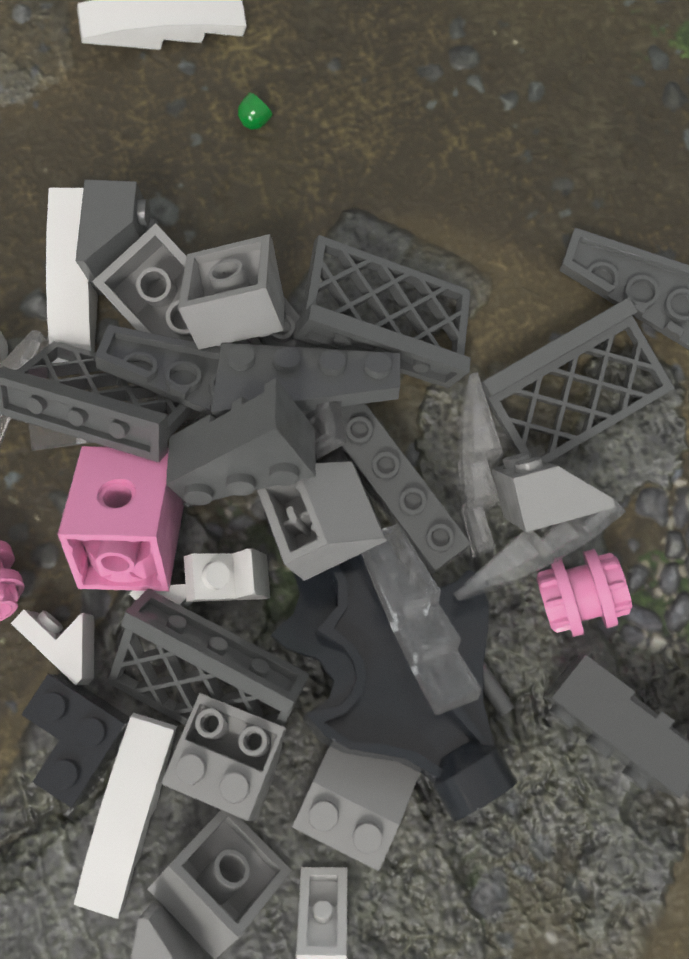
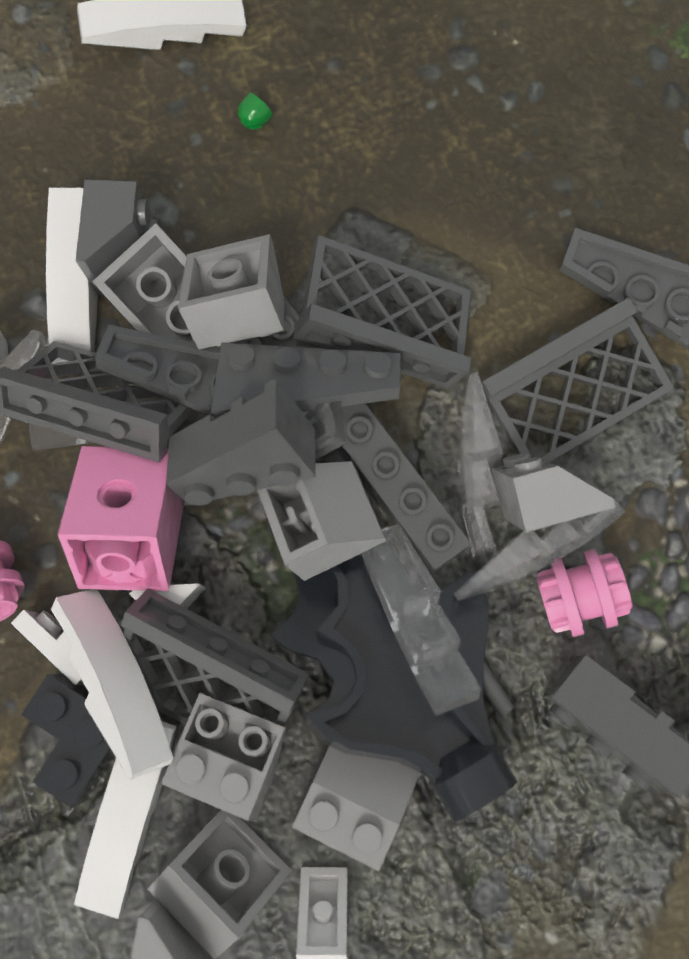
(115, 683): none -> white slope
(227, 576): white slope -> none

